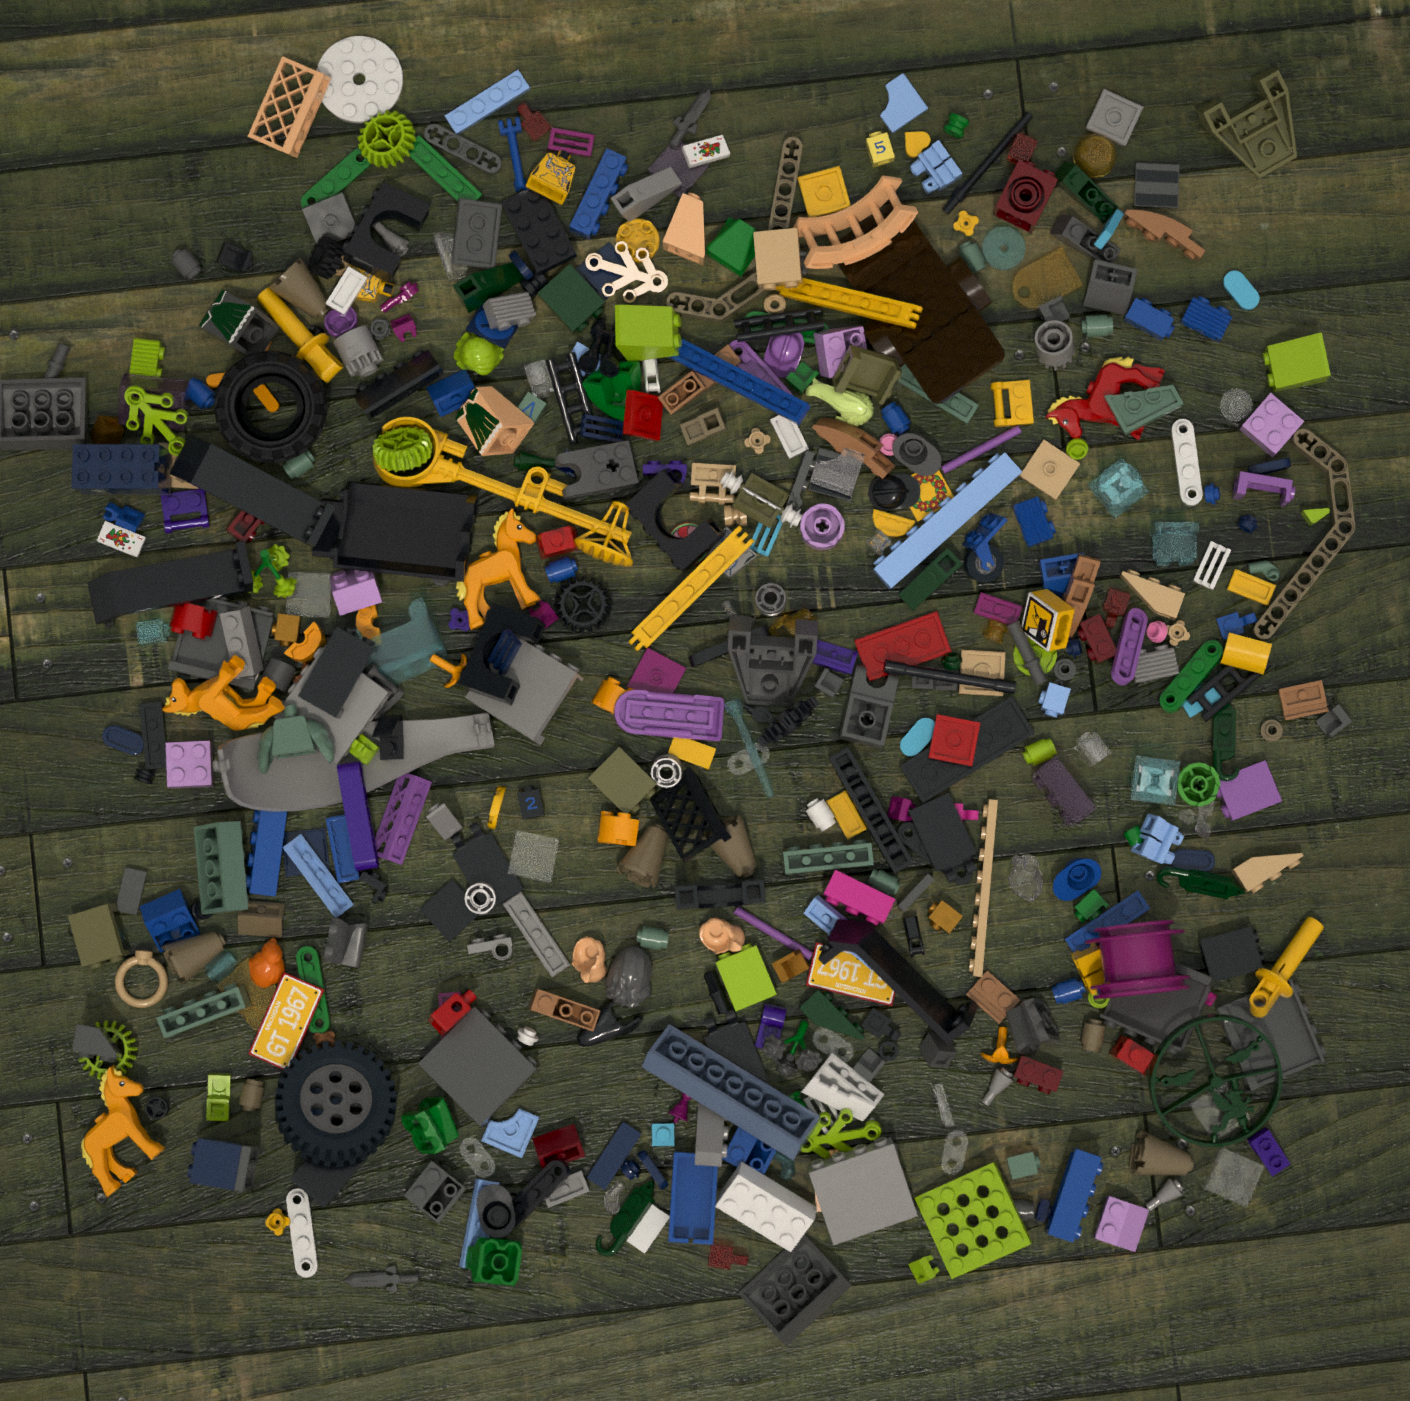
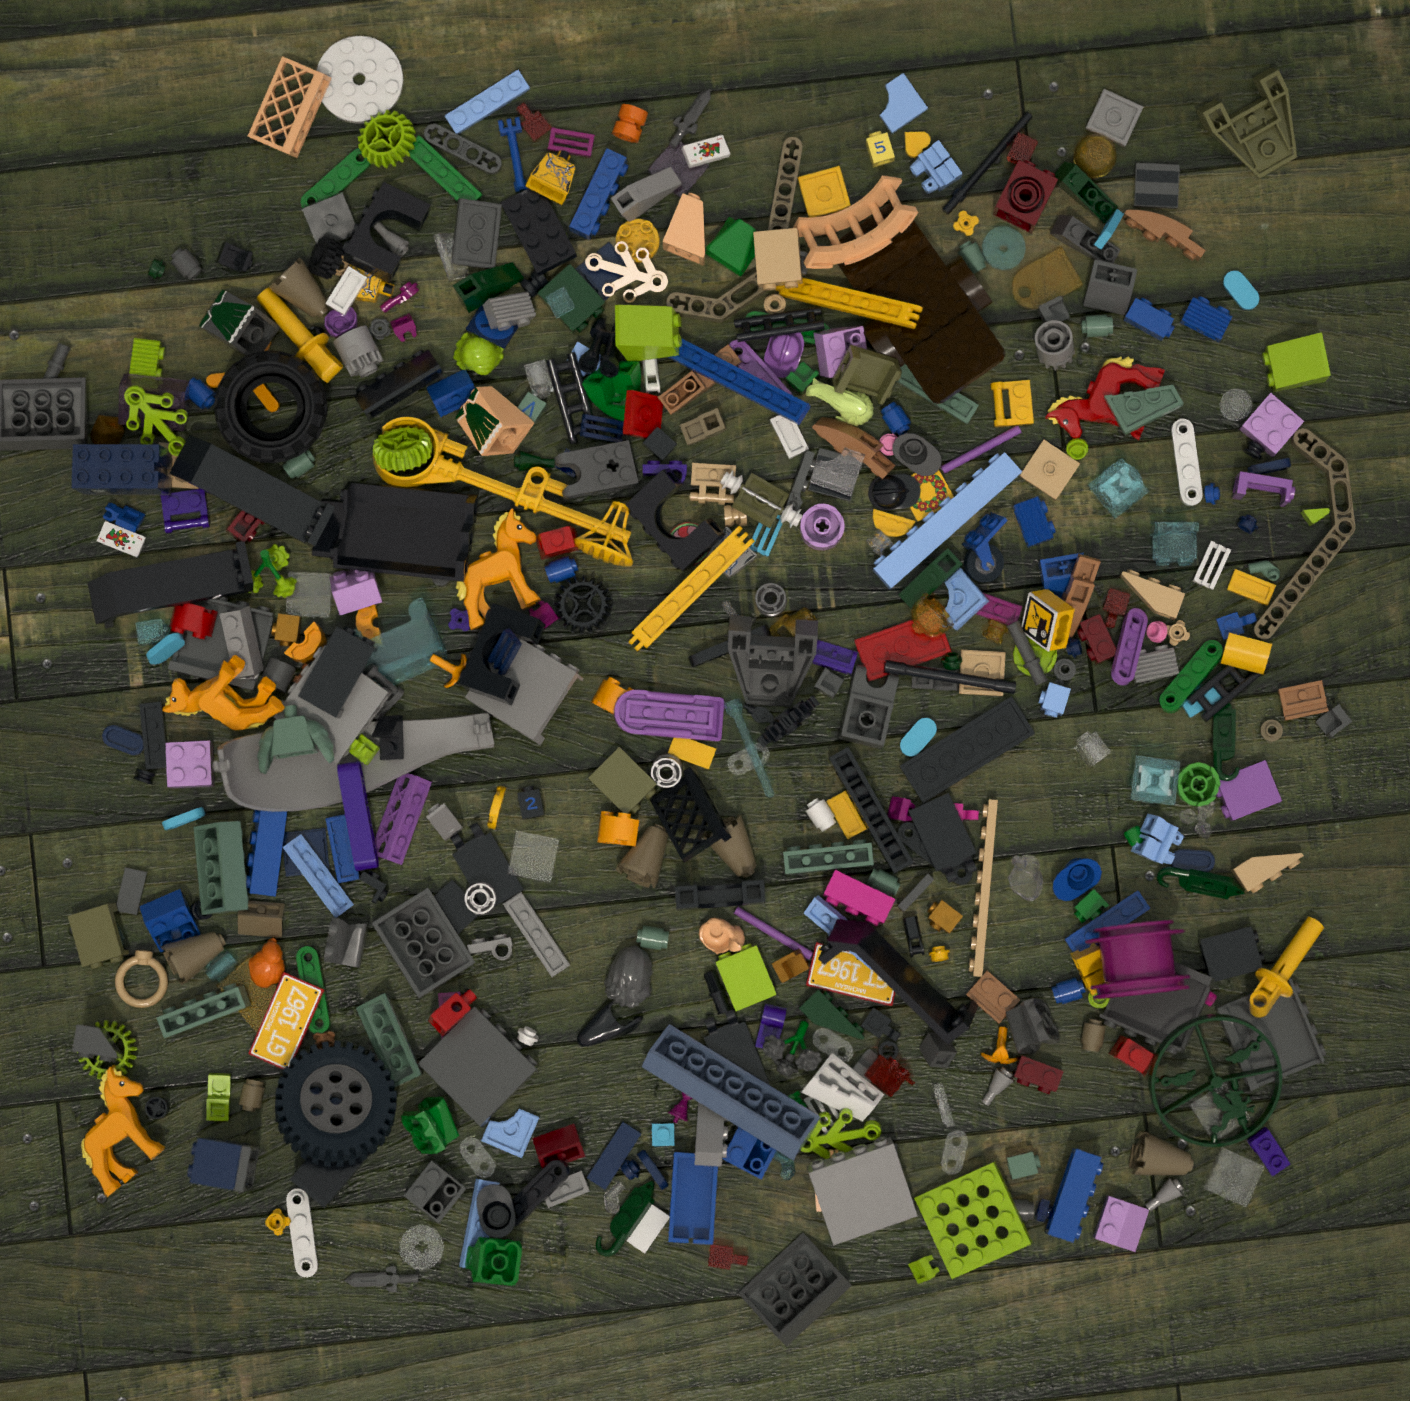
(156, 269): none -> dark green plate
(165, 648): none -> medium azure tile
(184, 818): none -> medium azure tile
(389, 1039): none -> sand green slope
(414, 1257): none -> clear plate
(423, 943): none -> dark grey slope
(521, 265): dark blue tile -> none
(560, 302): none -> clear light blue slope
(564, 1009): medium nougat slope -> none
(589, 959): light nougat hair -> none
(630, 121): none -> orange wheel
(656, 673): magenta plate -> none
(659, 444): none -> black panel
(763, 440): tan plate -> none
(766, 1206): white brick -> none
(887, 1076): none -> clear red bracket
(930, 617): none -> clear yellow cylinder
(939, 954): none -> yellow plate
(954, 740): red plate -> none
(956, 125): green wheel -> none
(964, 598): none -> light blue tile
(1039, 752): lime brick -> none
(1063, 792): clear purple brick -> none
(1254, 450): none -> black bush

